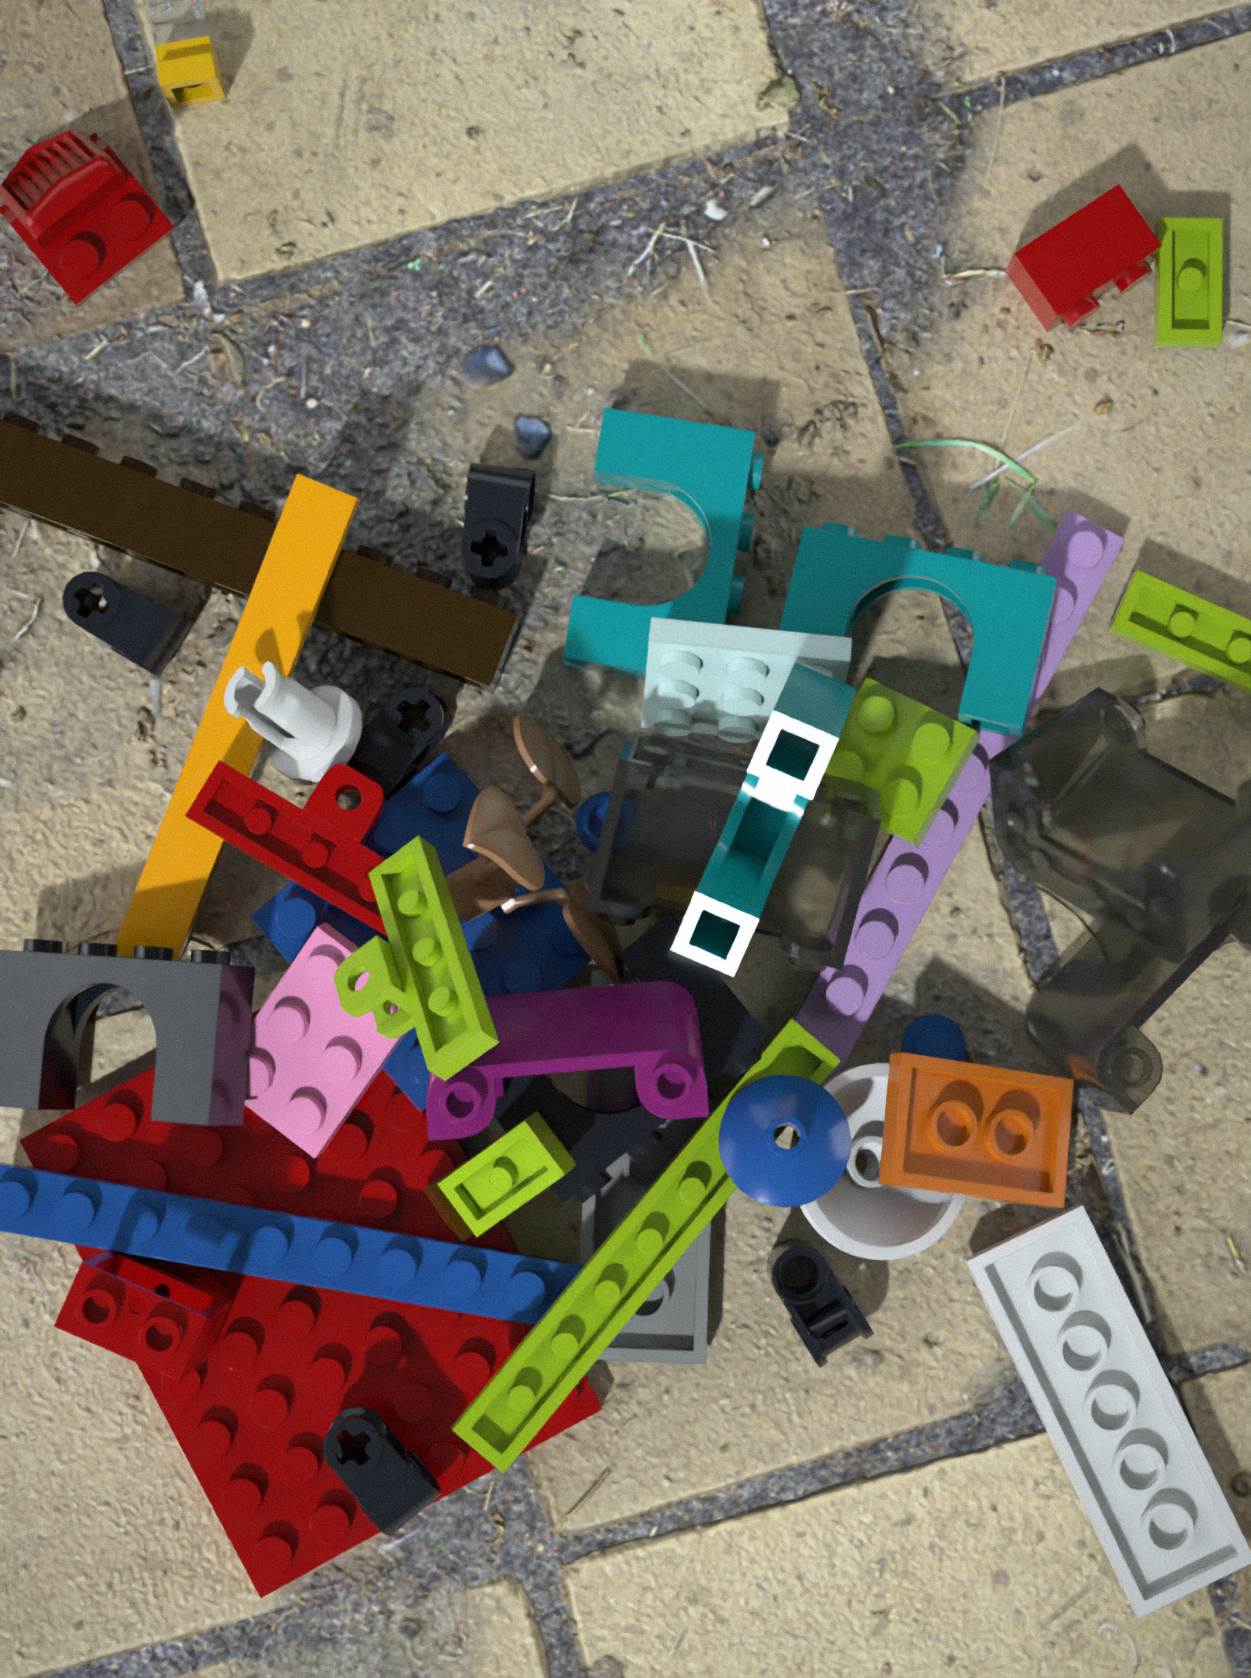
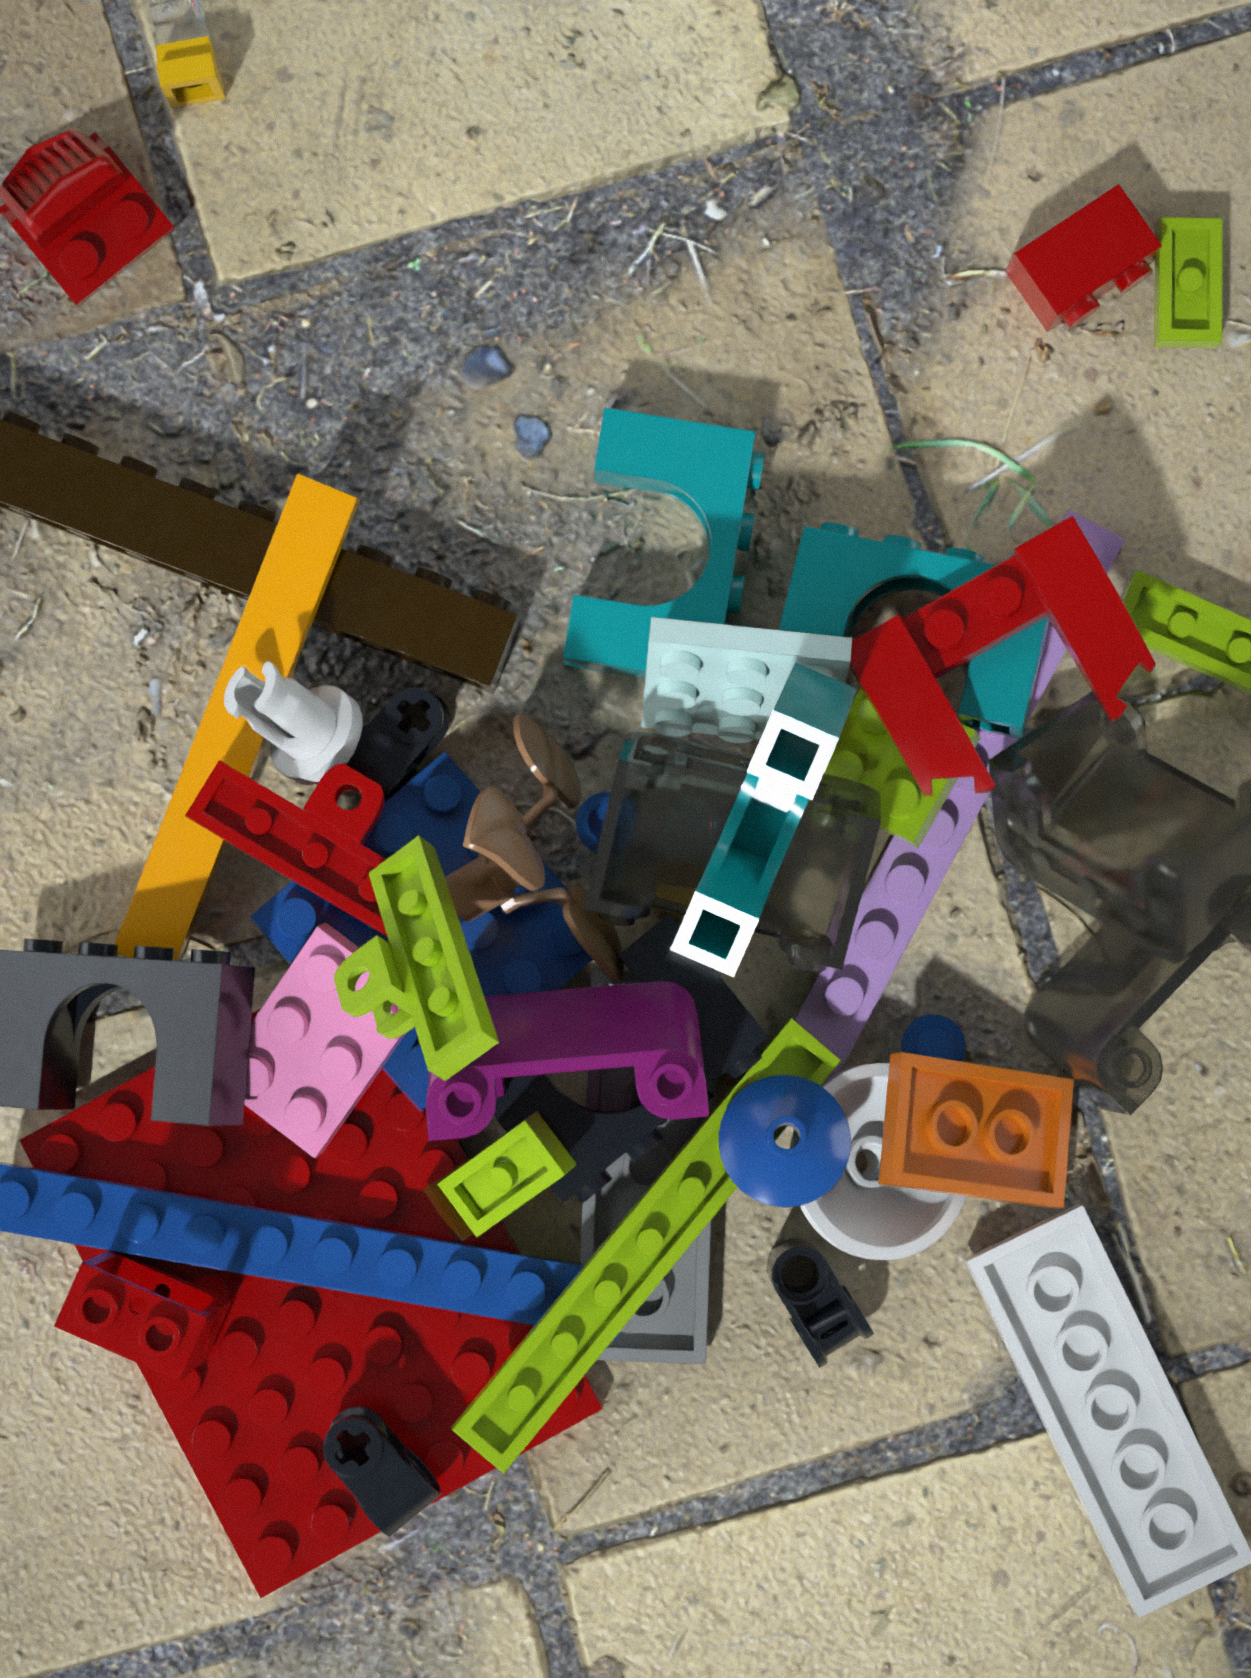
(132, 624): black piece -> none
(496, 513): black piece -> none
(1046, 577): none -> red wedge

